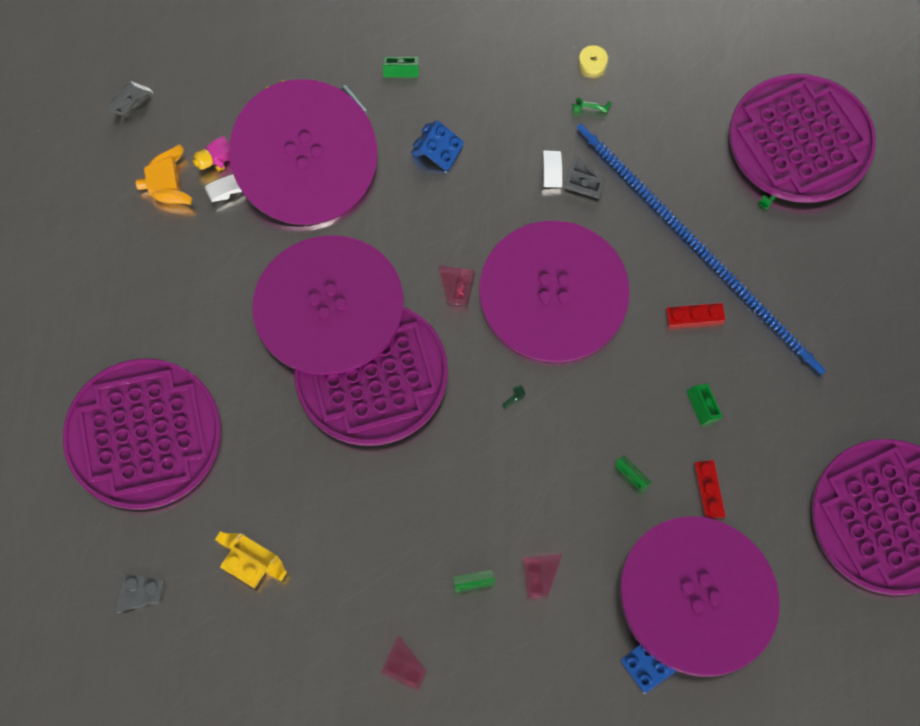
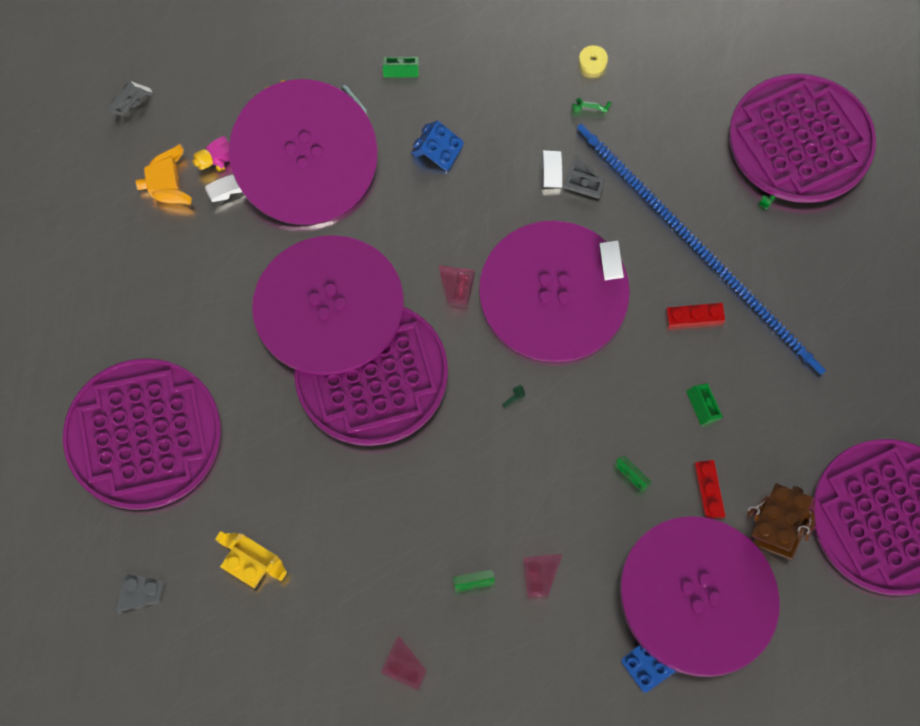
(611, 260): none -> white slope
(783, 521): none -> reddish brown torso

